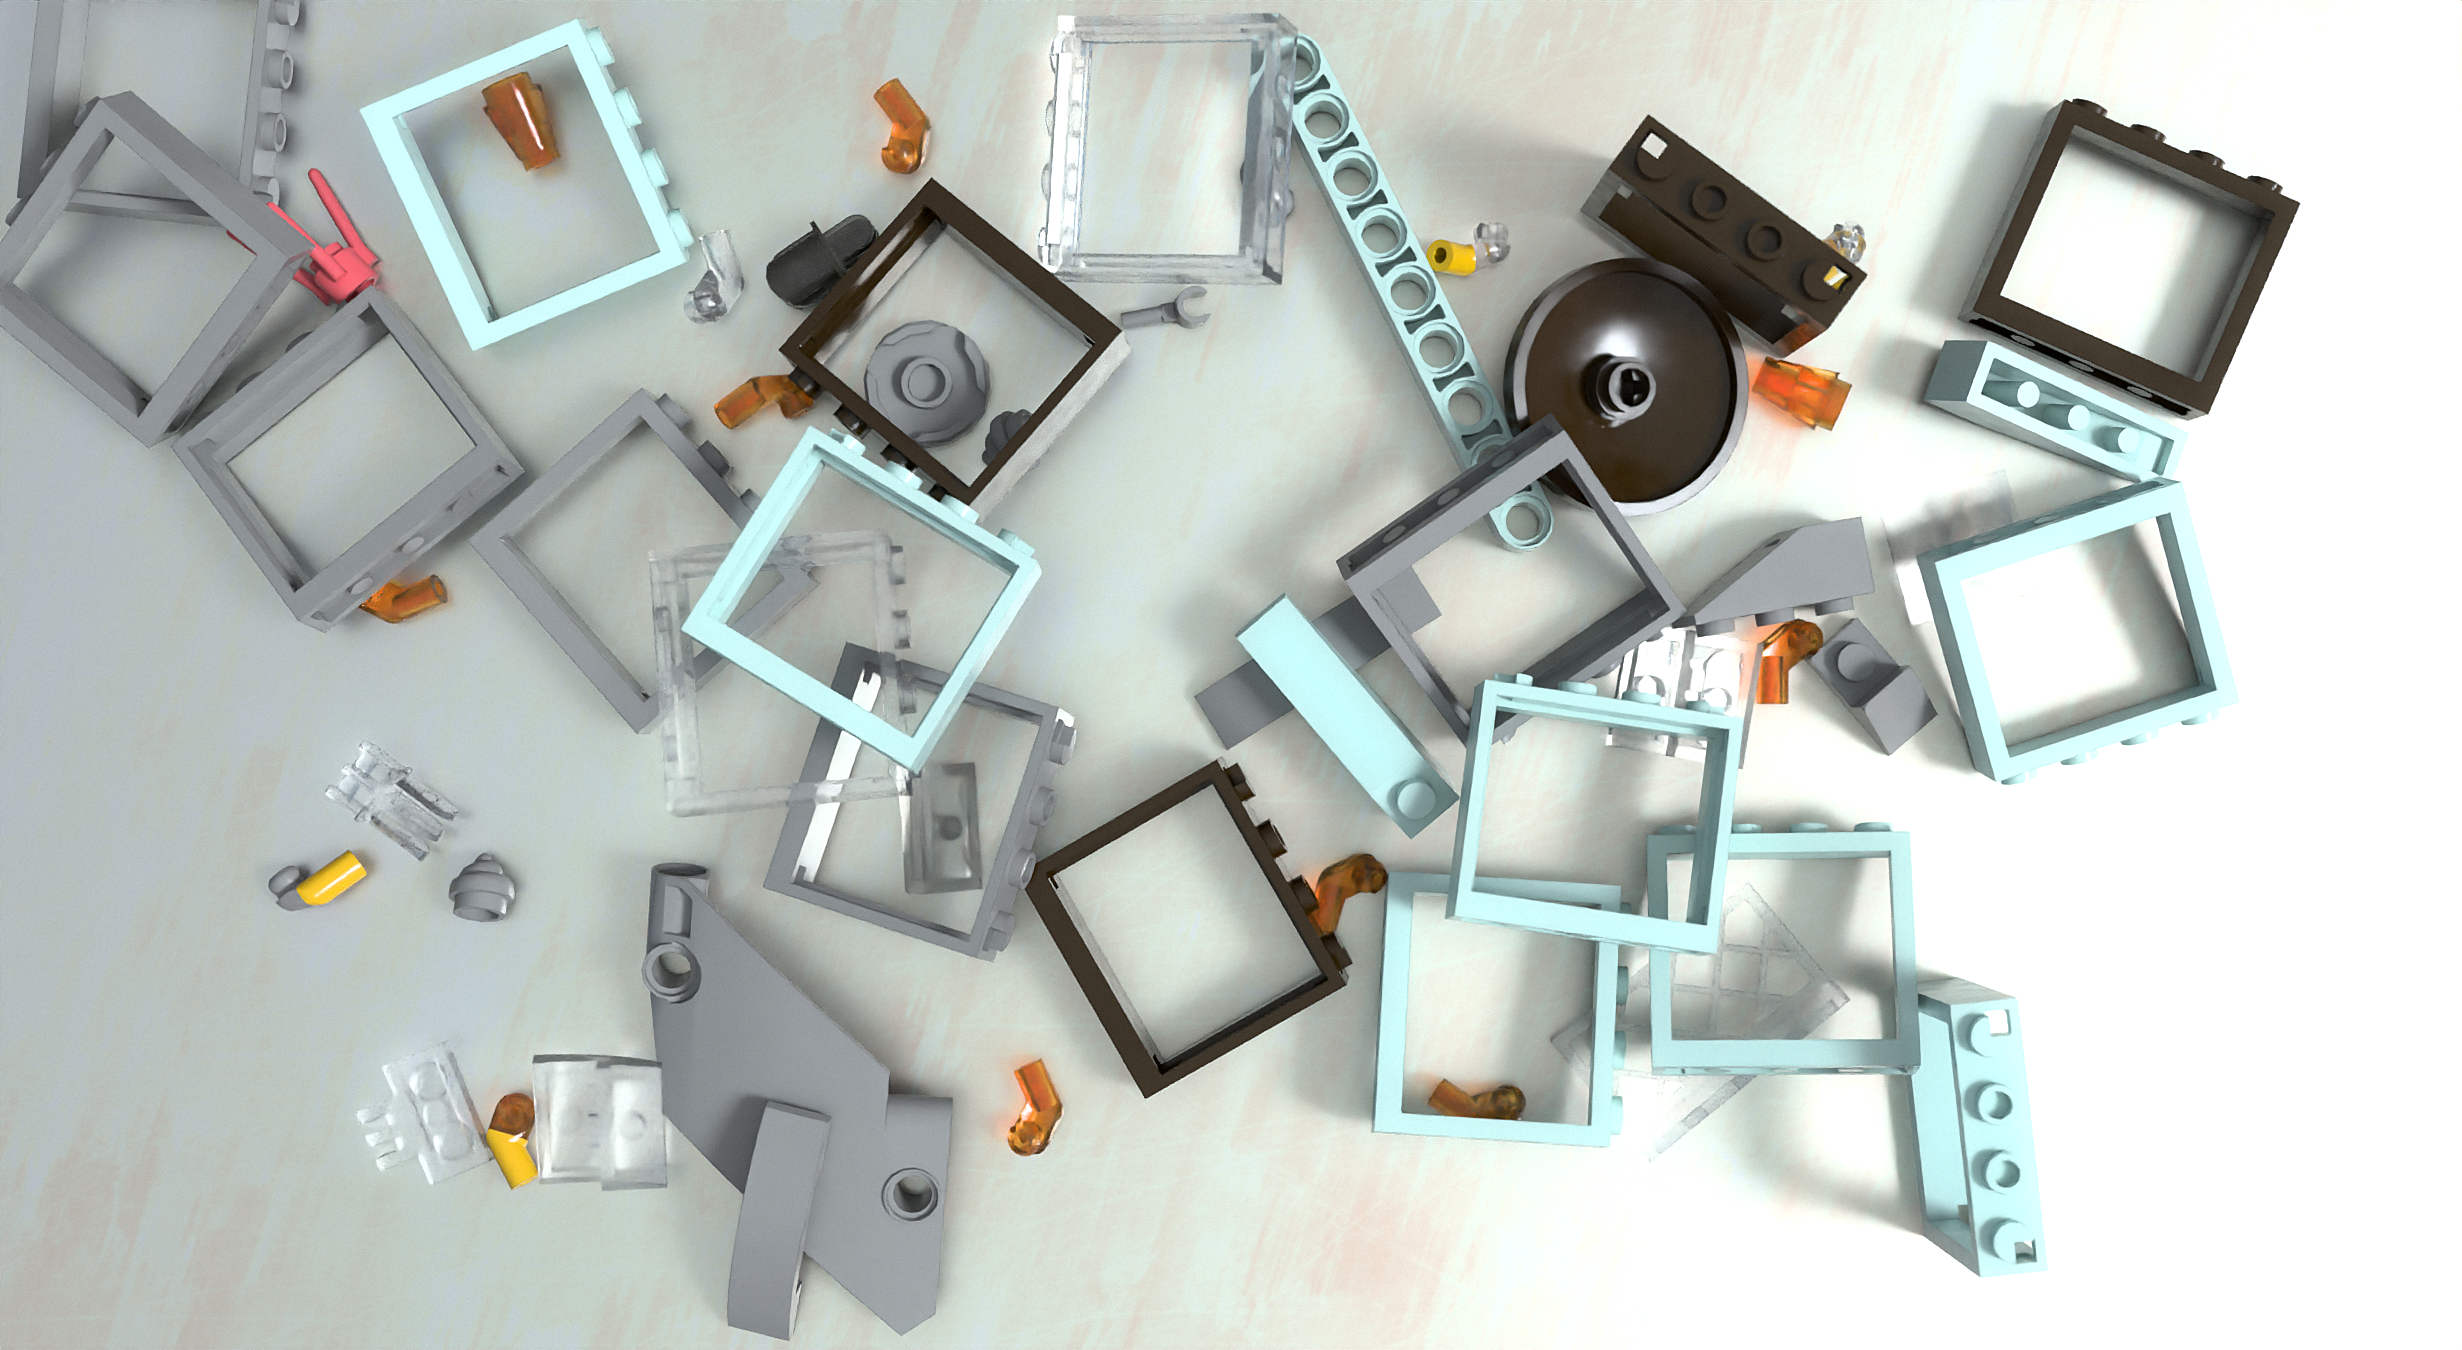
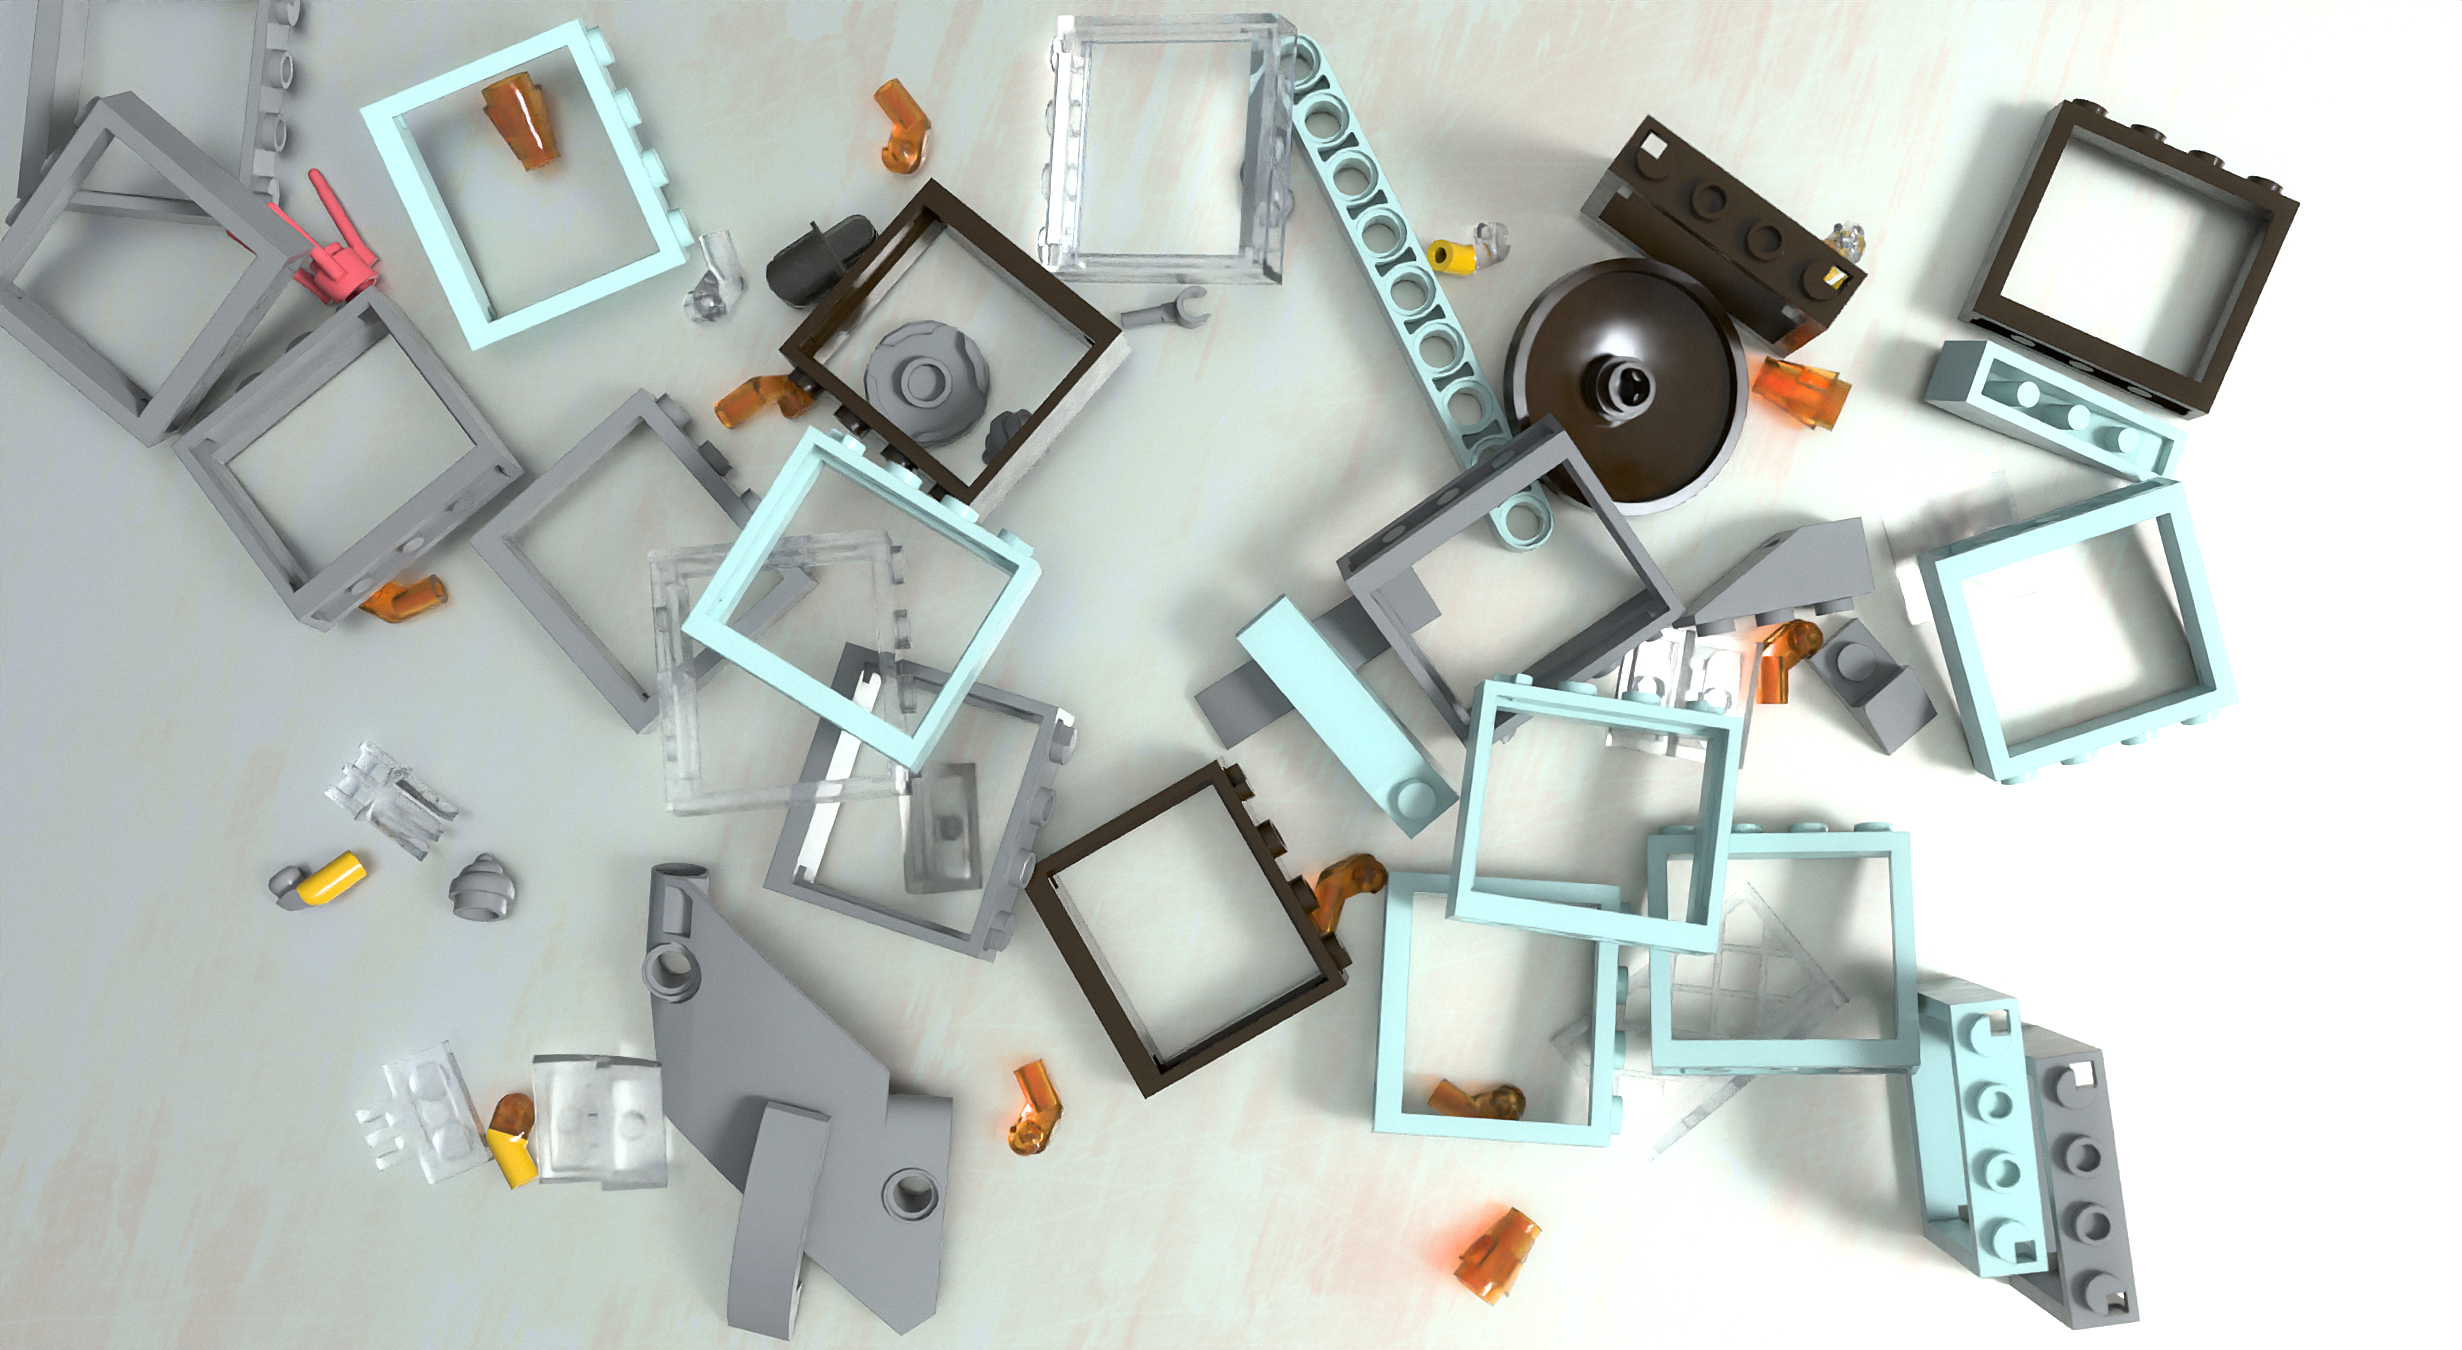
(1498, 1256): none -> clear orange cone
(2077, 1188): none -> light grey window

